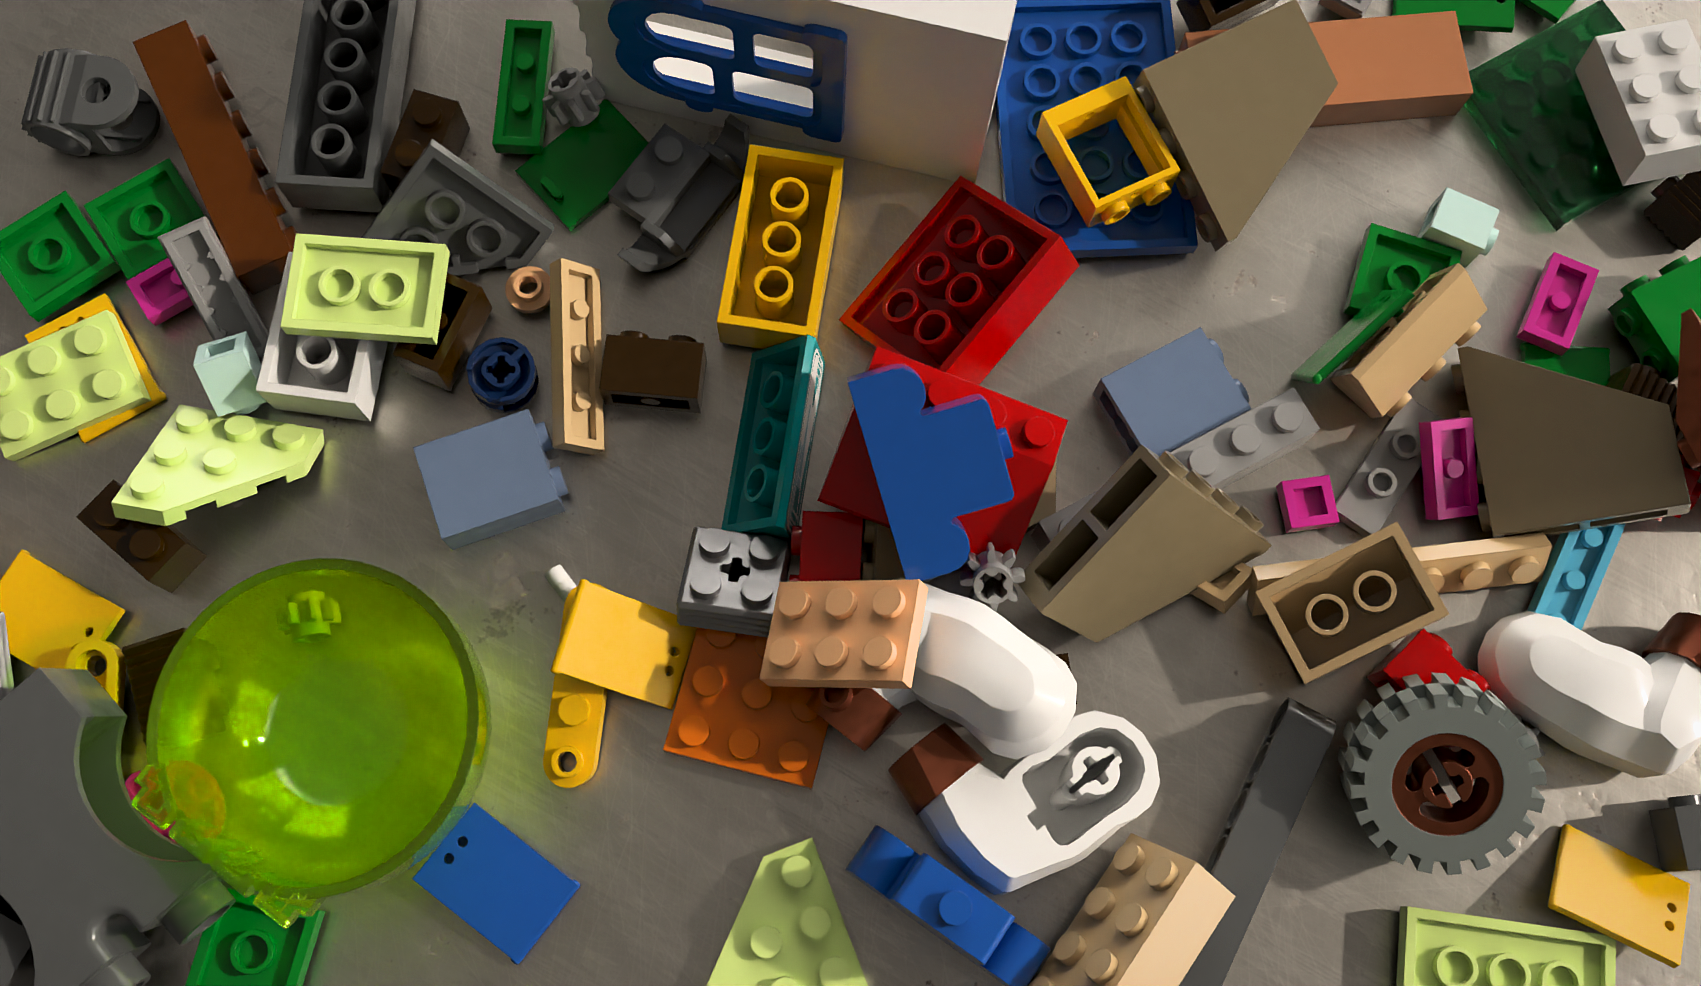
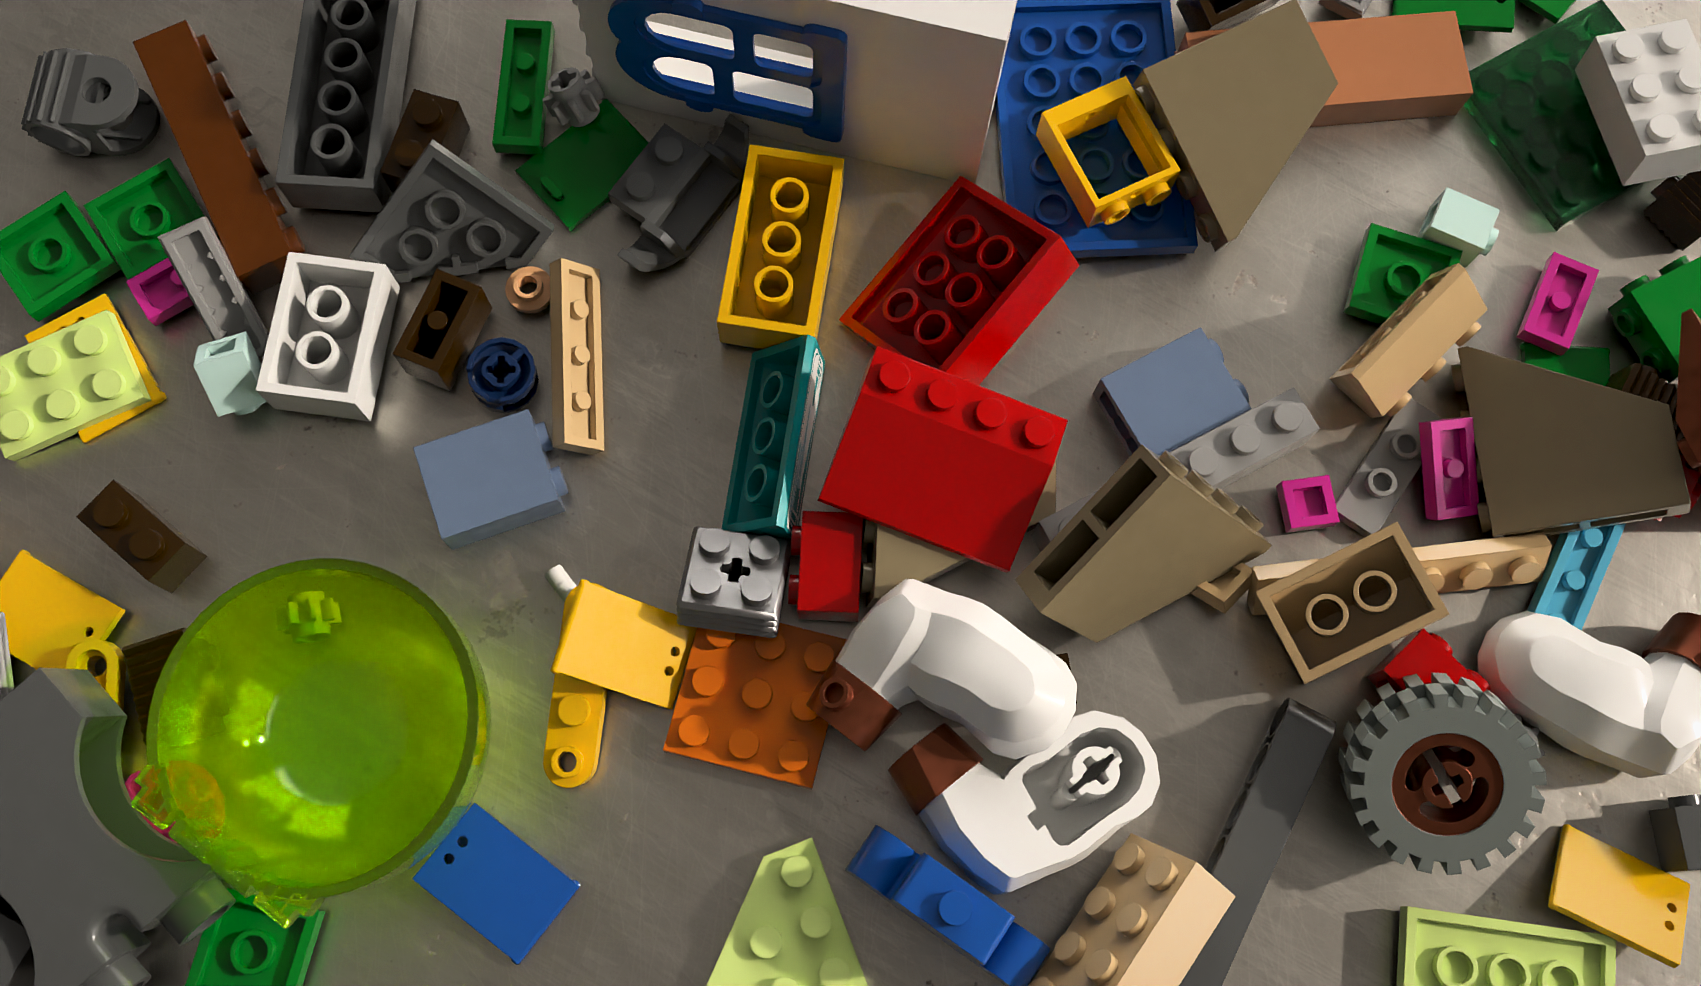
(212, 460): yellowish green plate -> none
(365, 289): yellowish green plate -> none
(653, 372): dark brown brick -> none
(845, 634): light nougat plate -> none
(930, 465): blue brick -> none
(992, 563): light grey gear -> none
(1352, 335): green container -> none

